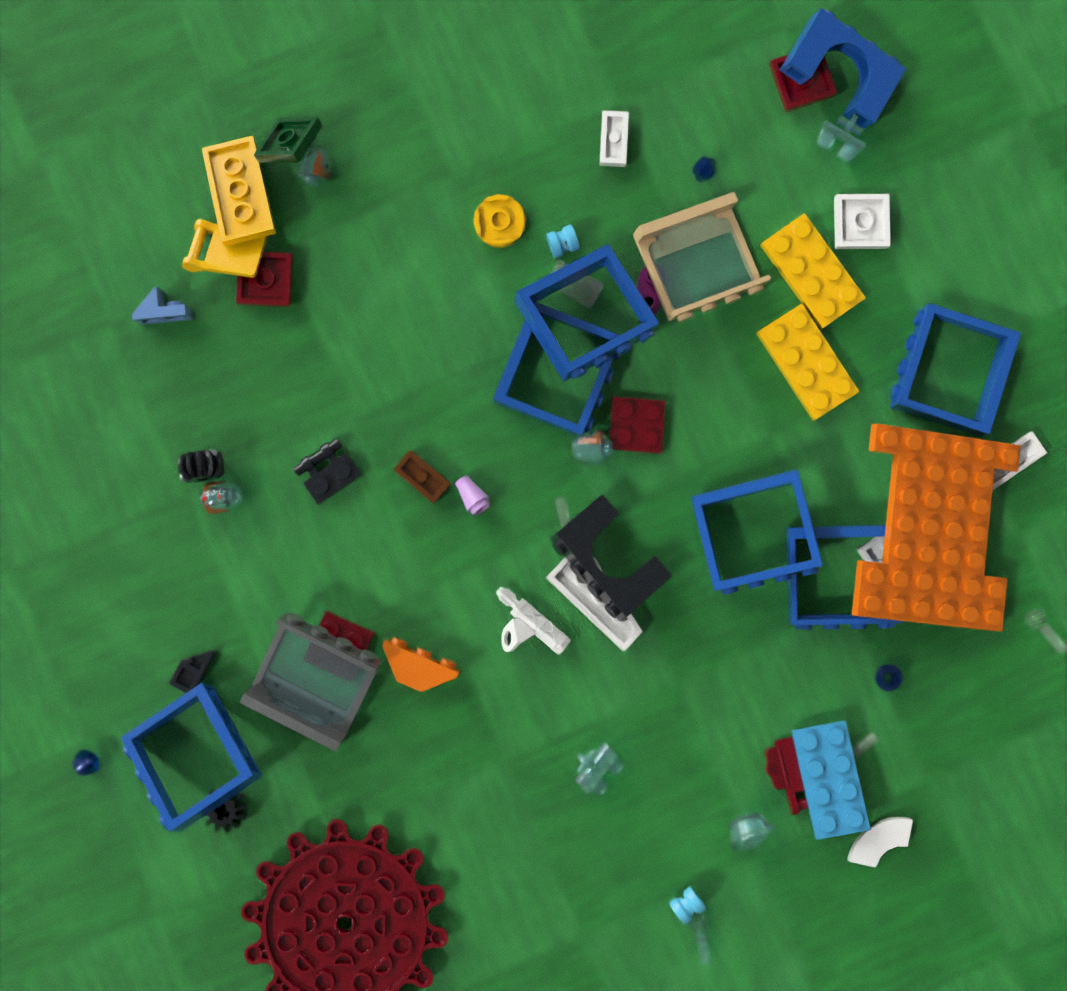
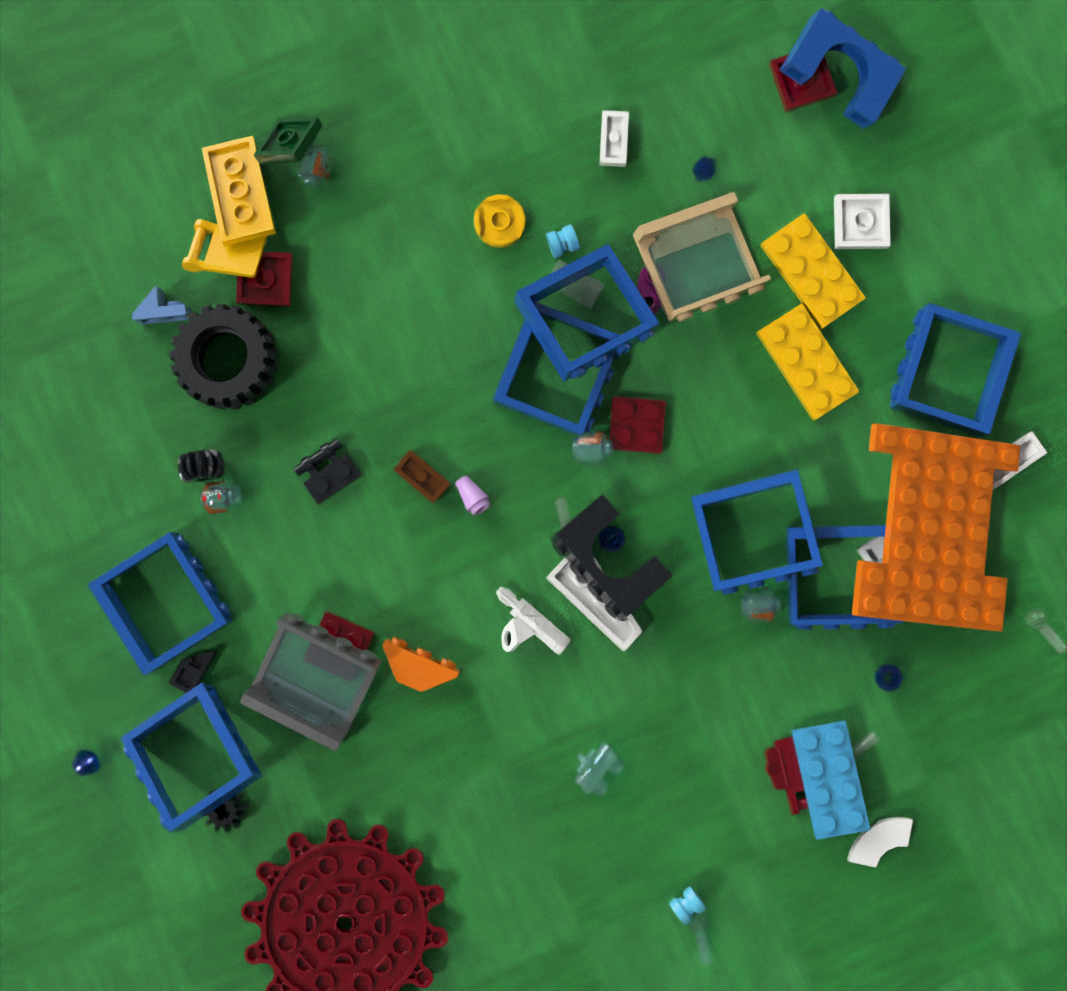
(126, 627): none -> blue window
(195, 339): none -> black tyre
(614, 544): none -> clear blue plate
(749, 831): clear light blue helmet -> none
(759, 605): none -> clear light blue head
(851, 144): clear light blue hips -> none

